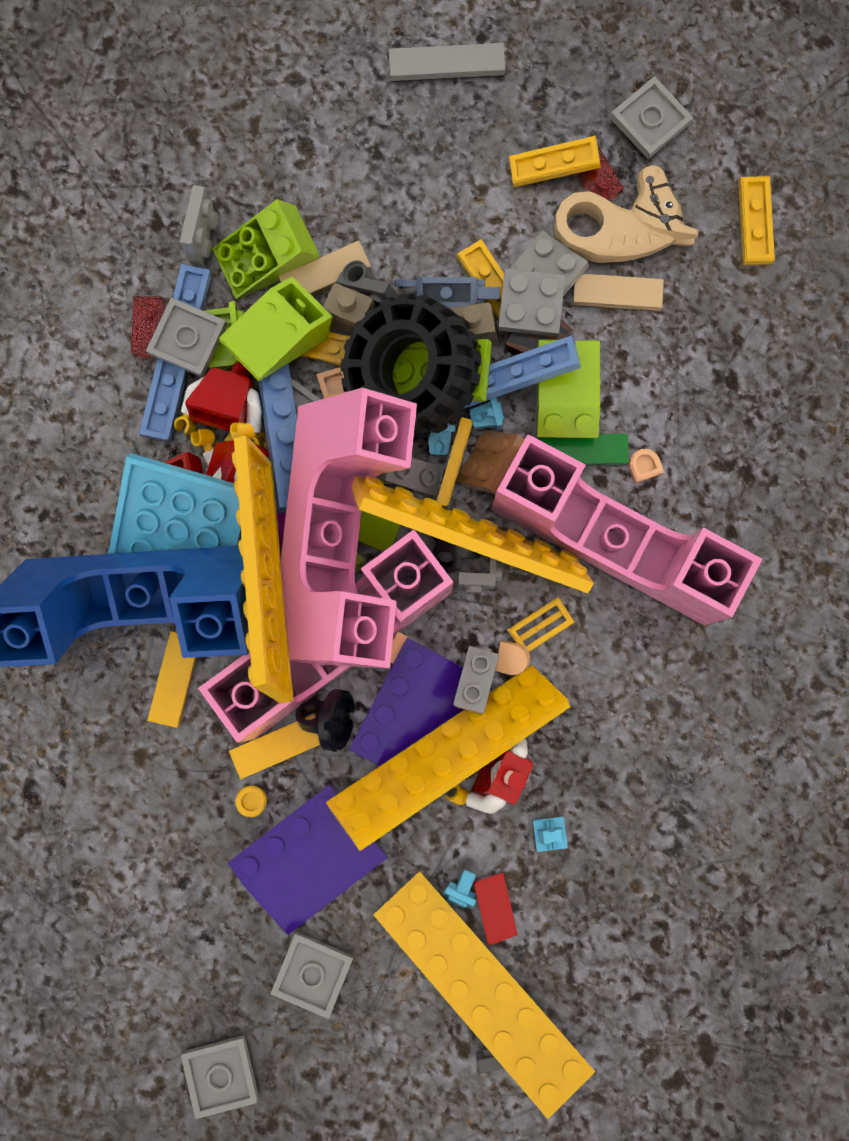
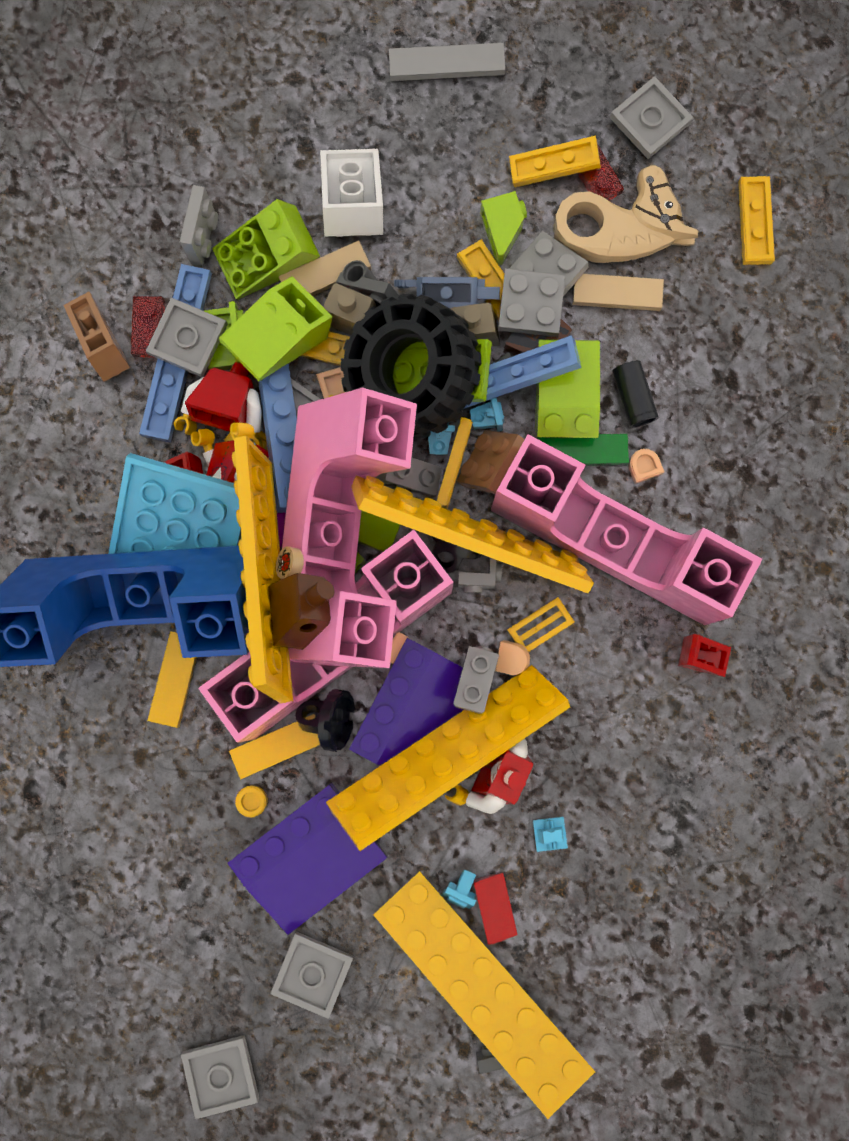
(96, 337): none -> medium nougat slope
(289, 562): none -> tan tile
(299, 609): none -> reddish brown torso
(351, 192): none -> white slope
(503, 222): none -> lime slope
(635, 394): none -> black pin
(704, 655): none -> red slope

